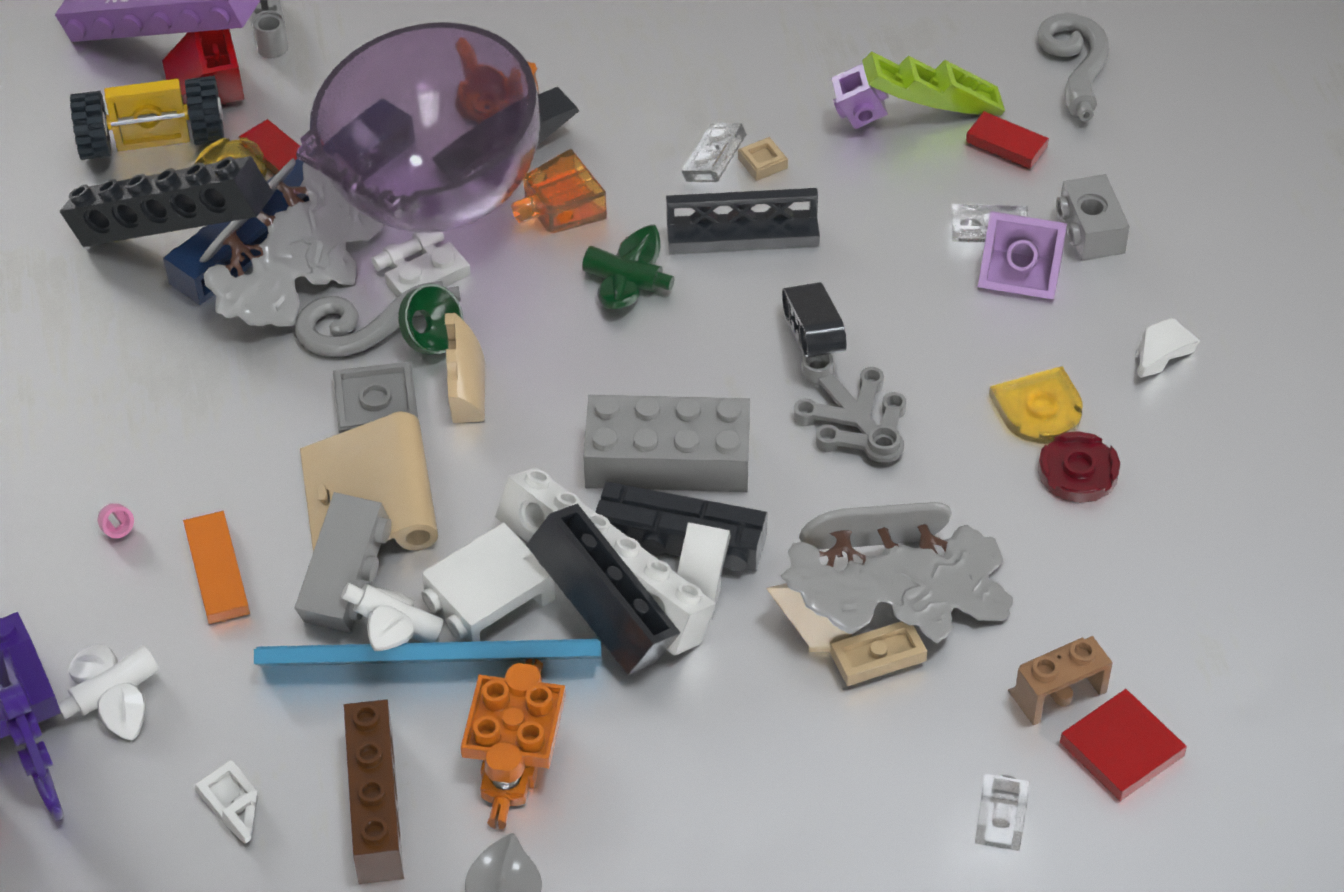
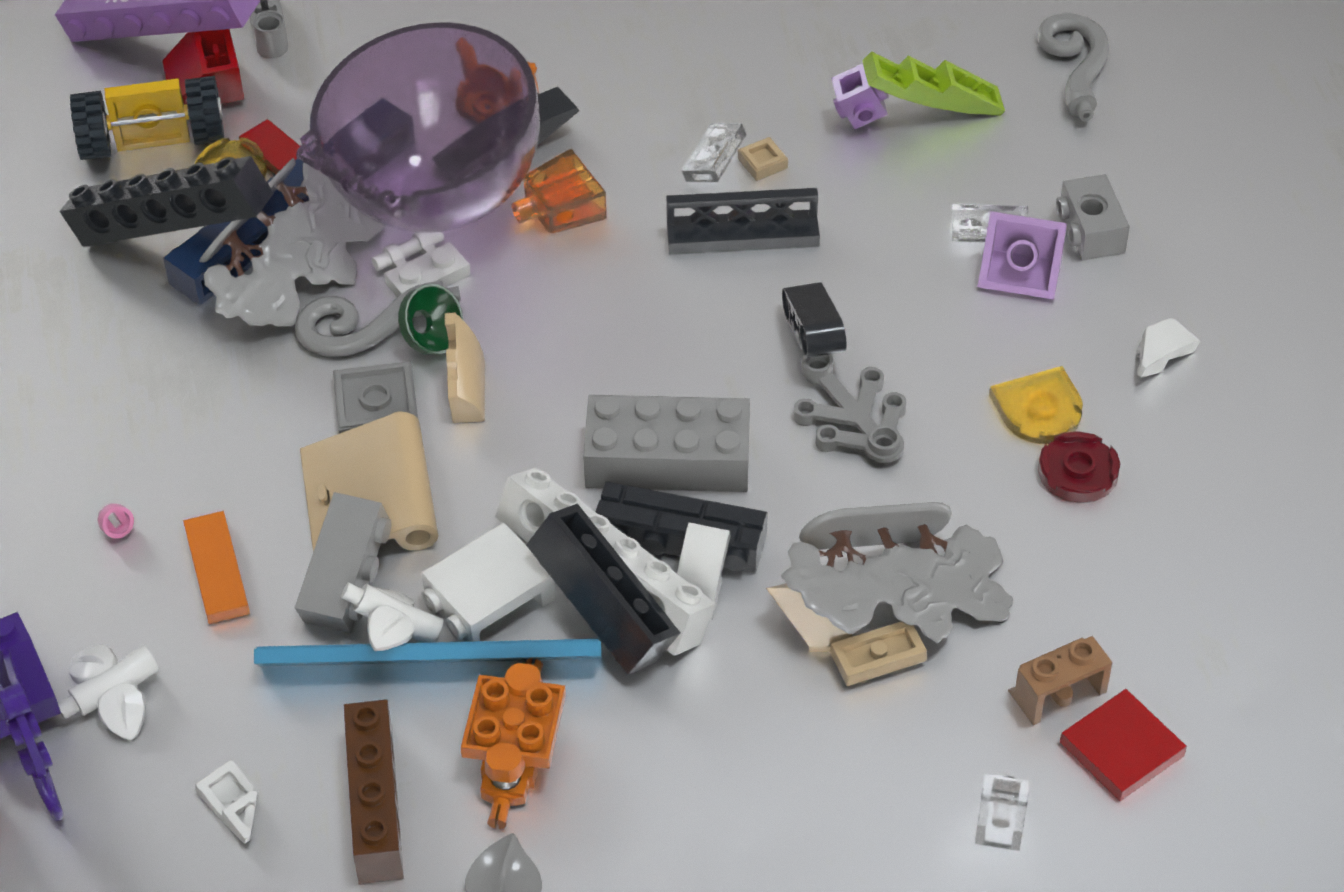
(629, 269): dark green plant -> none
(1007, 140): red tile -> none

